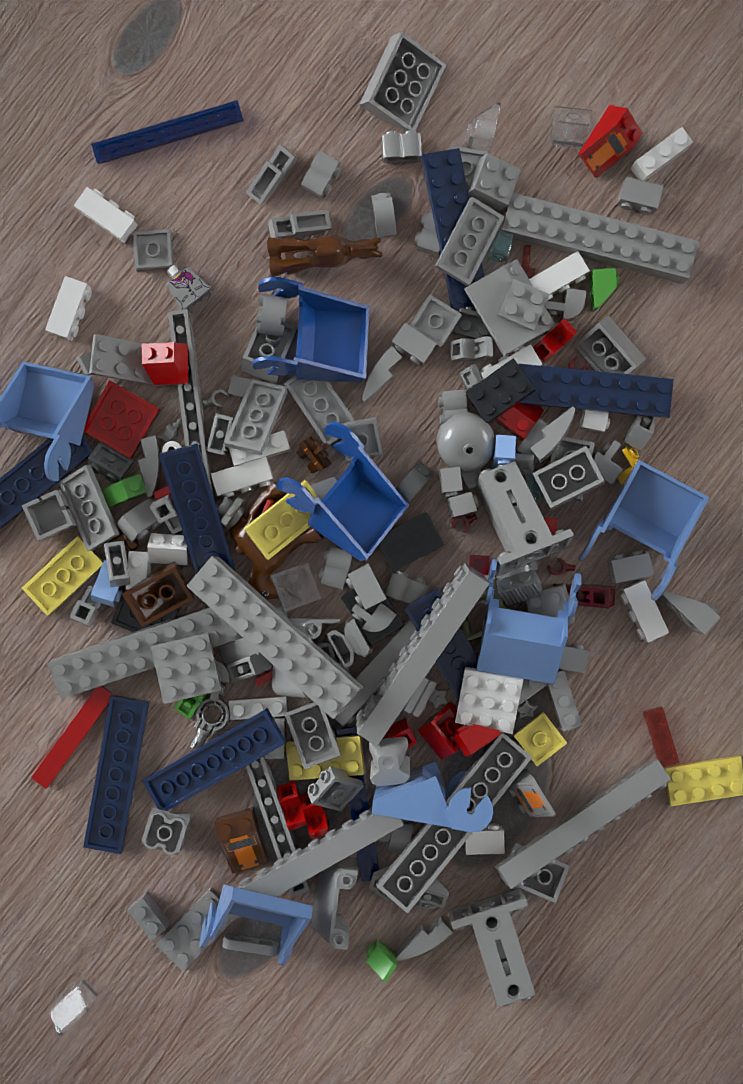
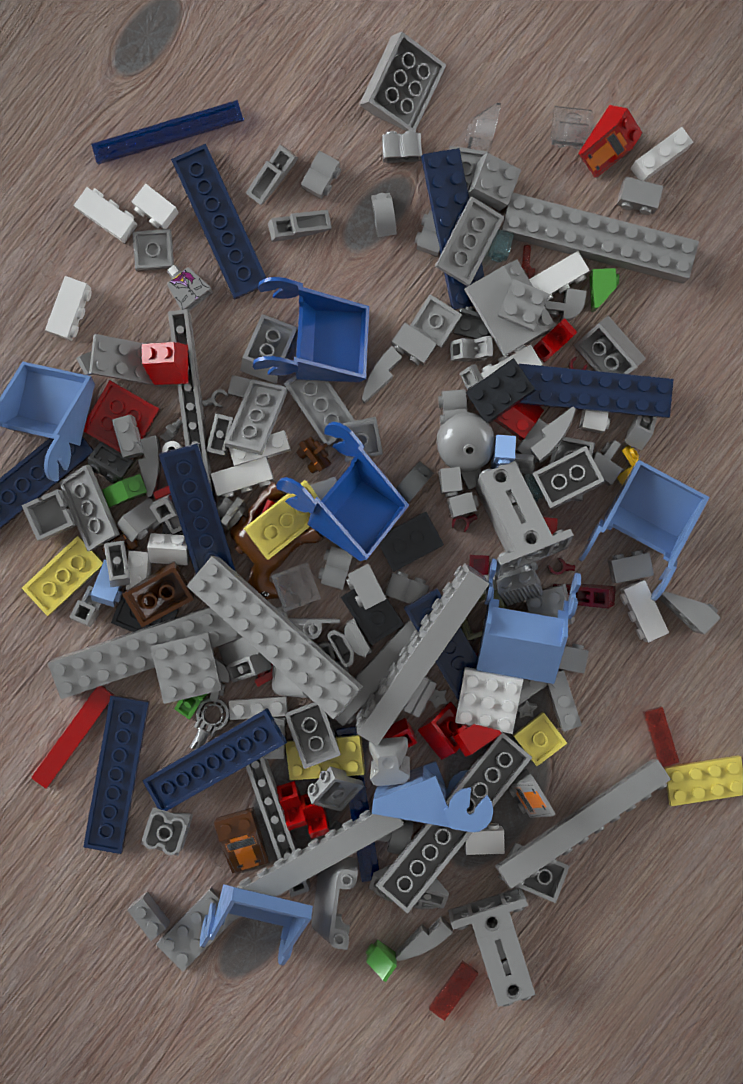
(72, 1005): clear slope -> none
(128, 436): none -> light grey brick
(155, 207): none -> white brick
(219, 220): none -> dark blue plate
(250, 944): light grey beam -> none
(271, 315): light grey brick -> none
(326, 253): reddish brown animal -> none
(377, 620): light grey brick -> none
(453, 990): none -> clear red plate

